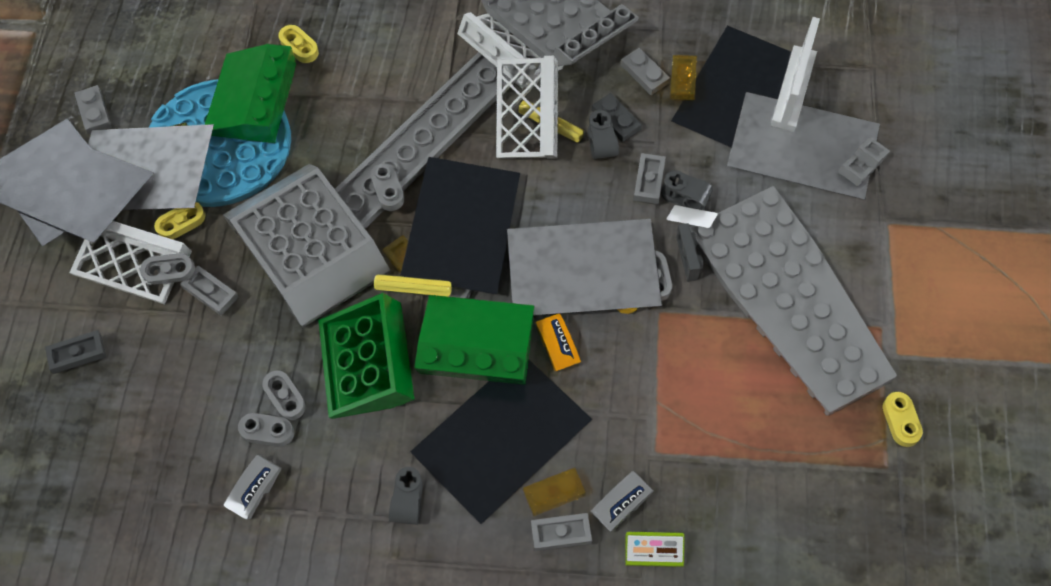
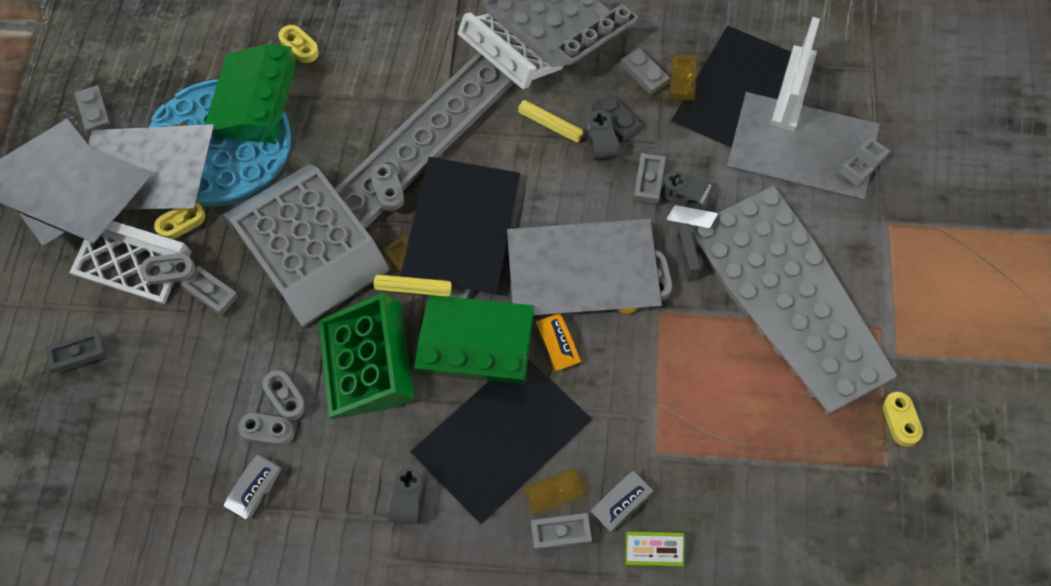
(548, 108): white fence -> none

